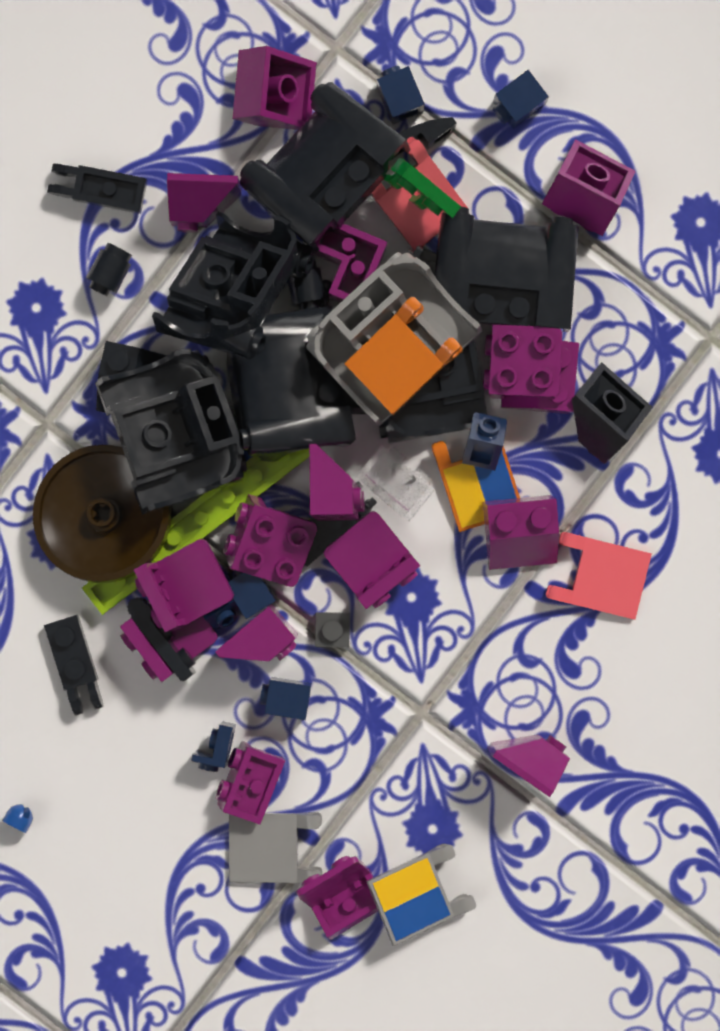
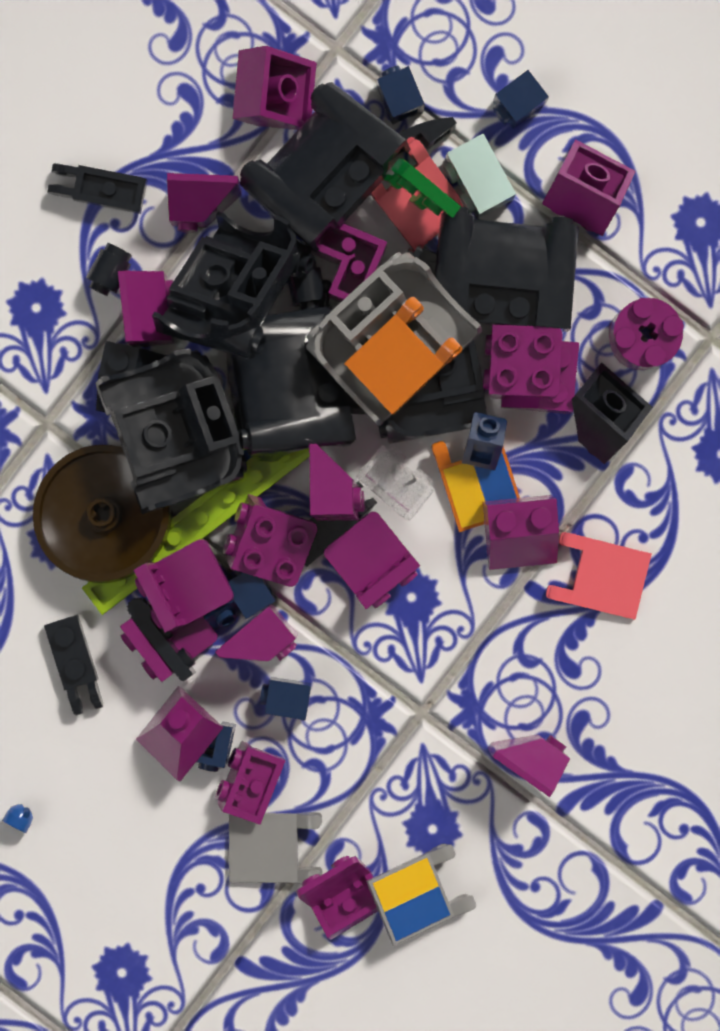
(141, 296): none -> magenta slope
(179, 733): none -> magenta slope
(332, 629): dark grey plate -> none
(479, 176): none -> light aqua brick
(664, 327): none -> magenta brick

